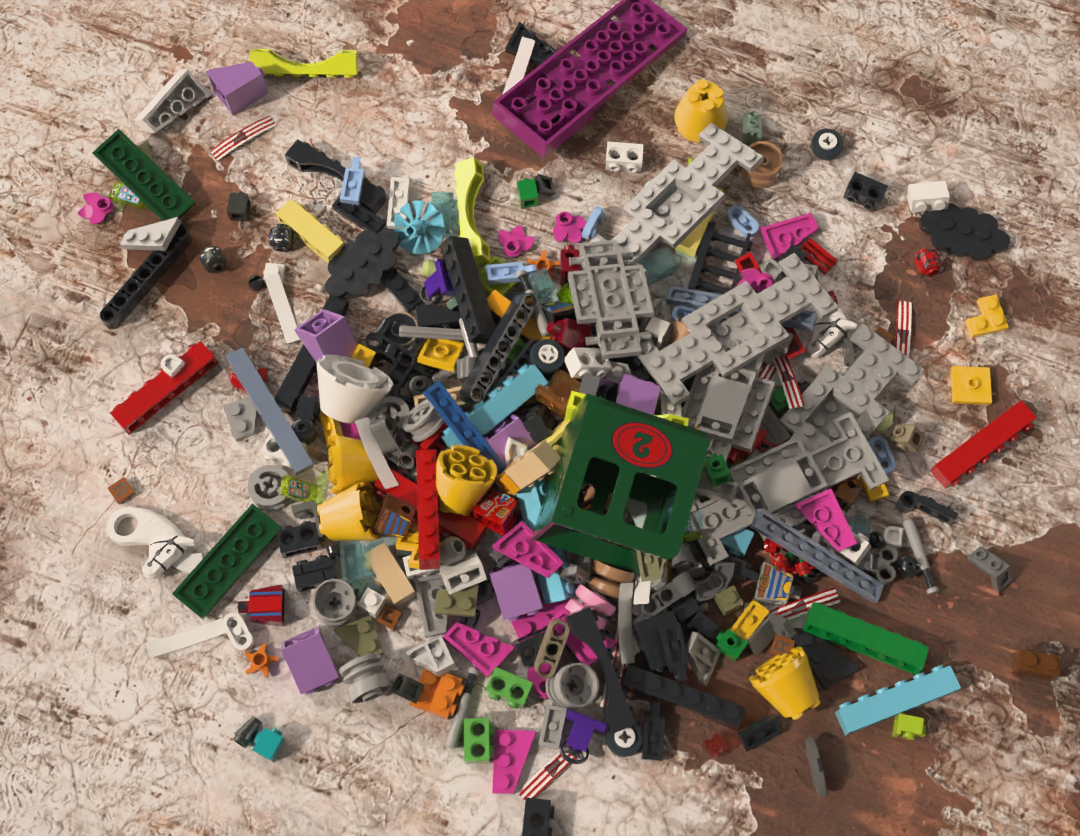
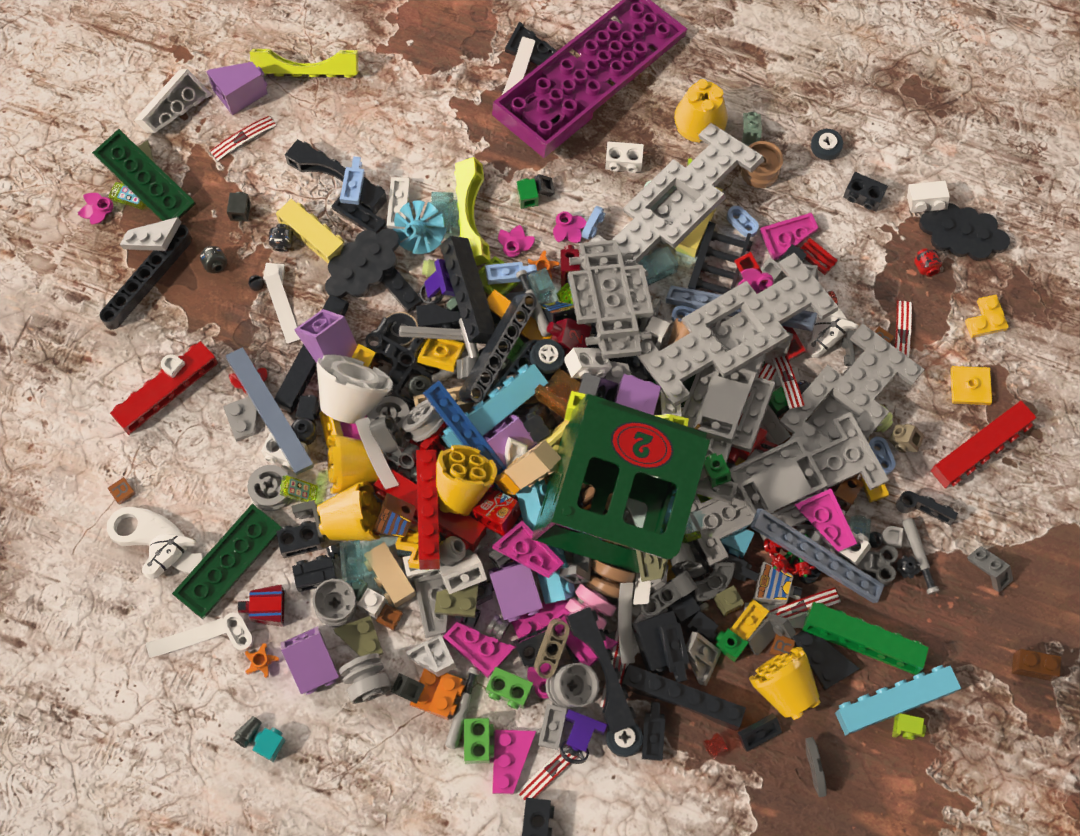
(498, 627): none -> flat silver wheel

